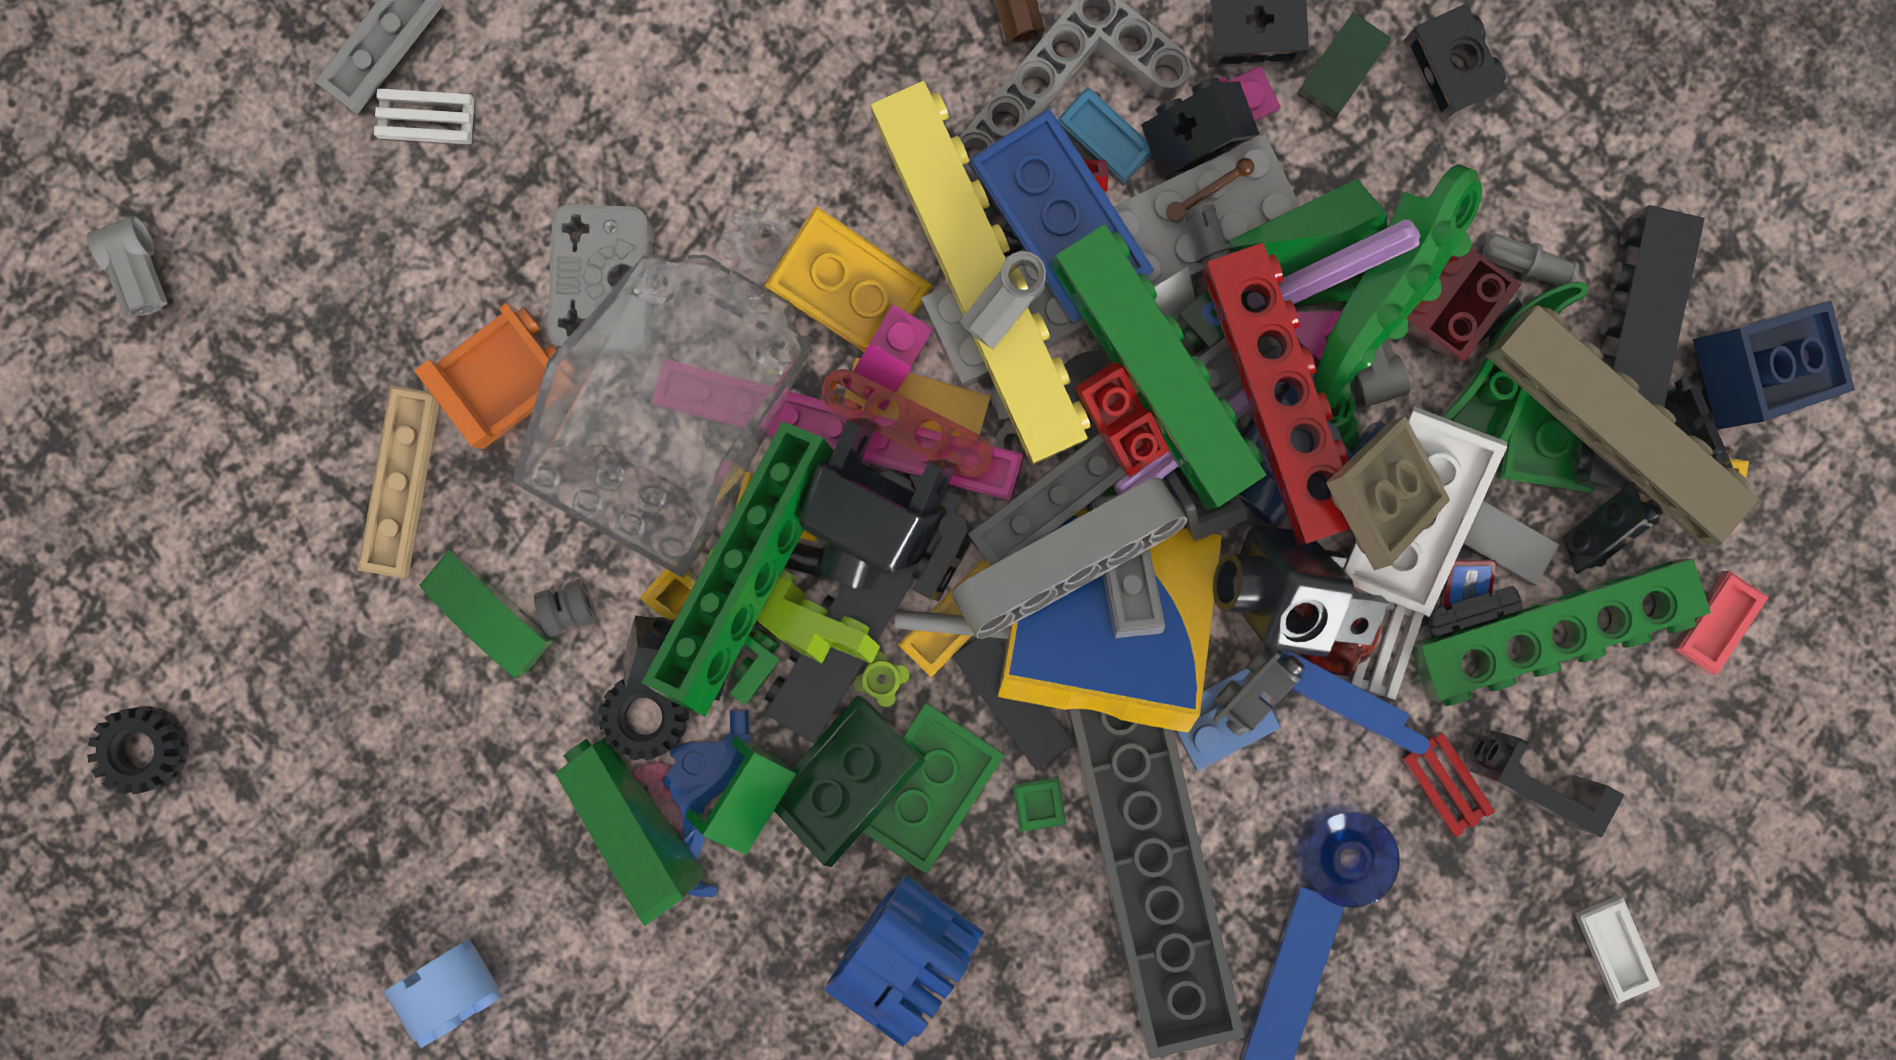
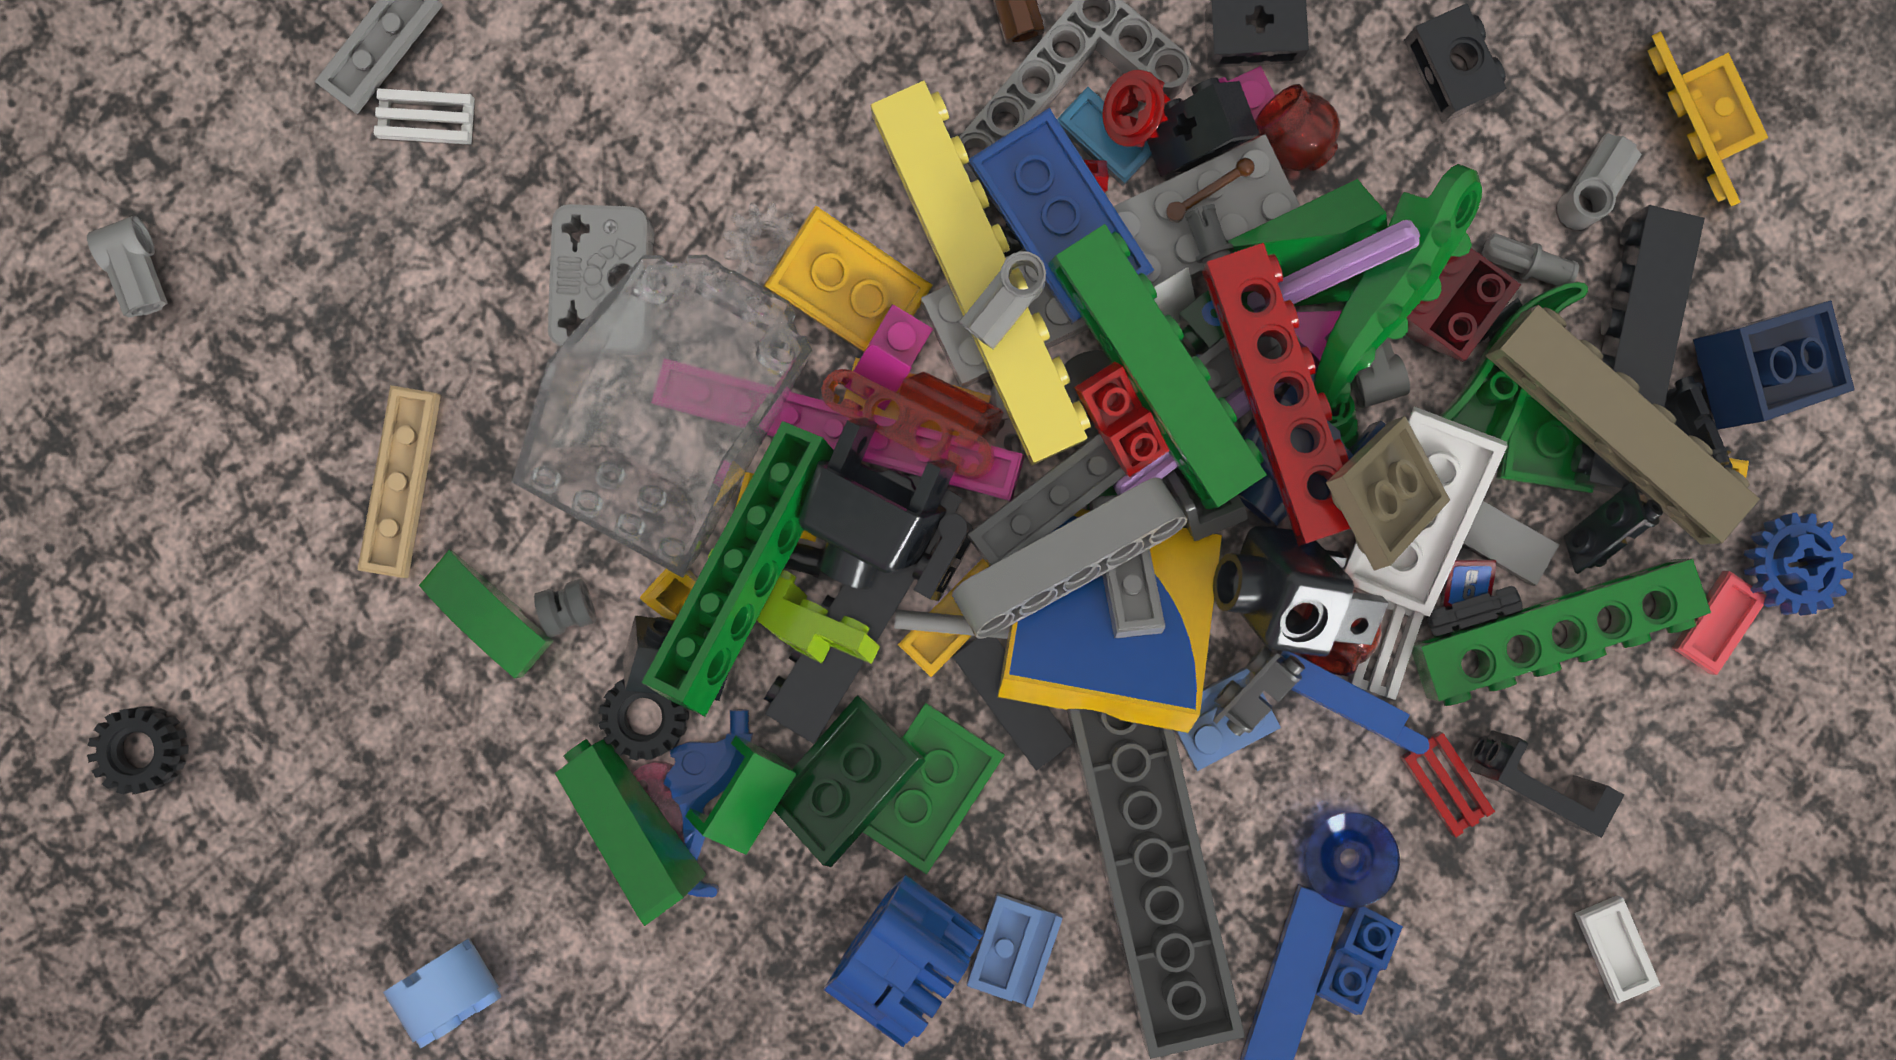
(491, 376): orange panel -> none
(753, 674): green bracket -> none
(883, 692): lime plate -> none
(951, 403): none -> clear red tile
(1014, 950): none -> medium blue plate
(1039, 804): green tile -> none
(1124, 97): none -> red gear
(1300, 128): none -> clear red piece
(1344, 65): dark green tile -> none
(1357, 959): none -> blue slope
(1599, 182): none -> light grey piece
(1717, 108): none -> yellow bracket
(1804, 587): none -> blue gear

